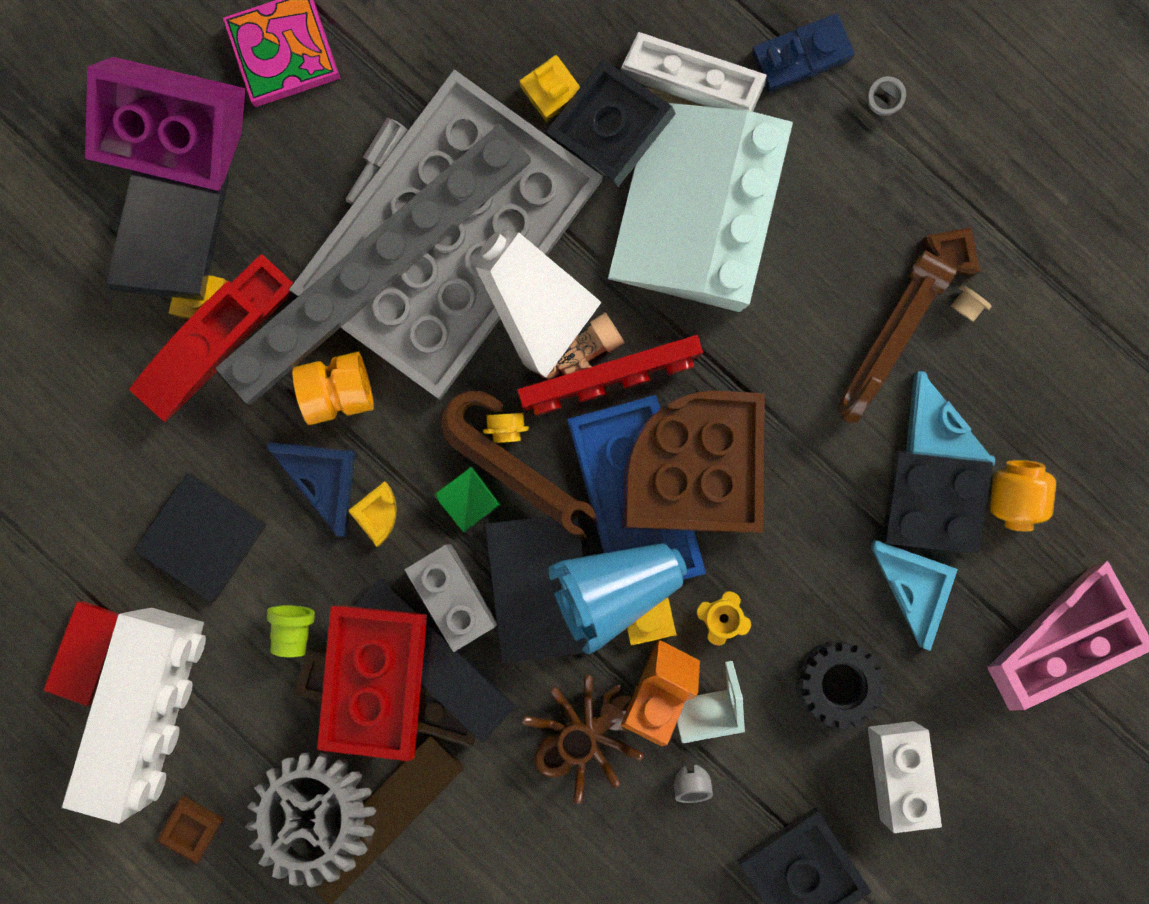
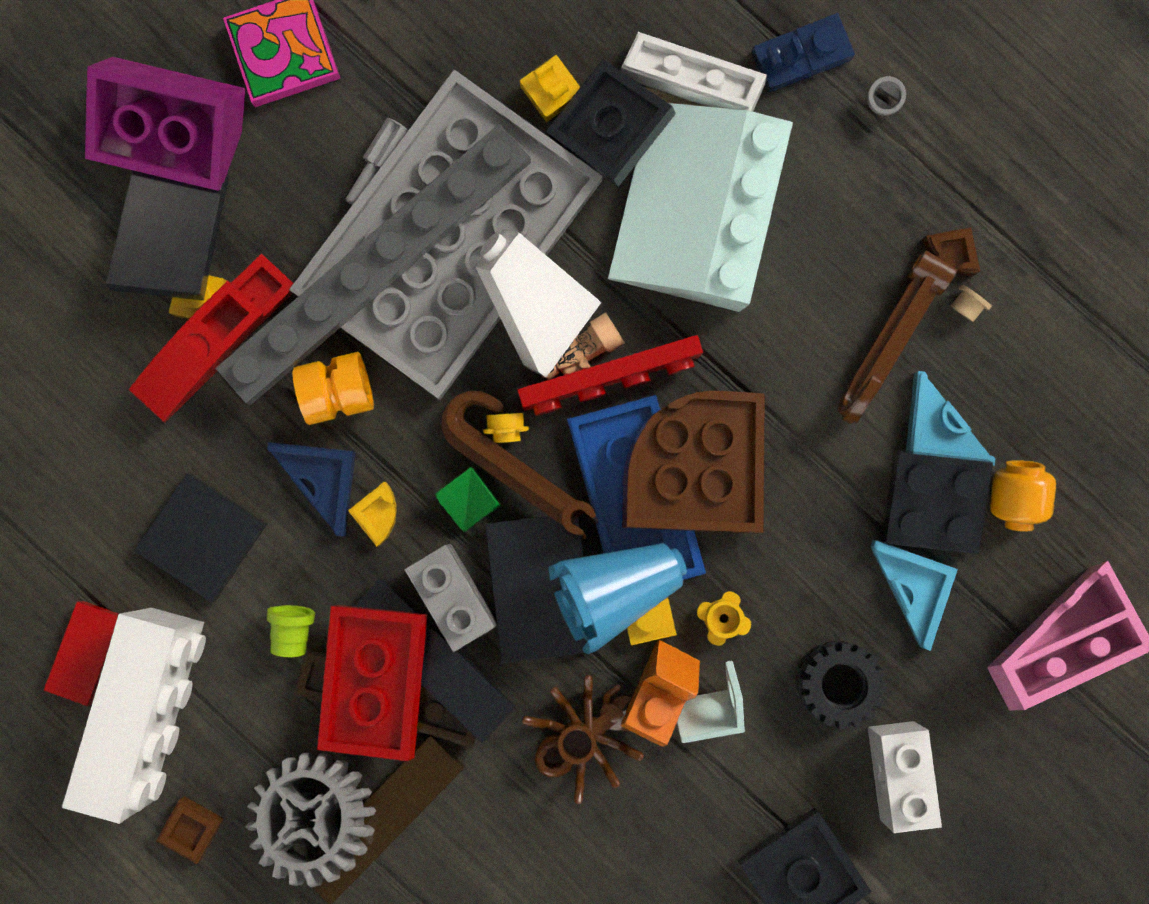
(692, 786): light grey hinge -> none

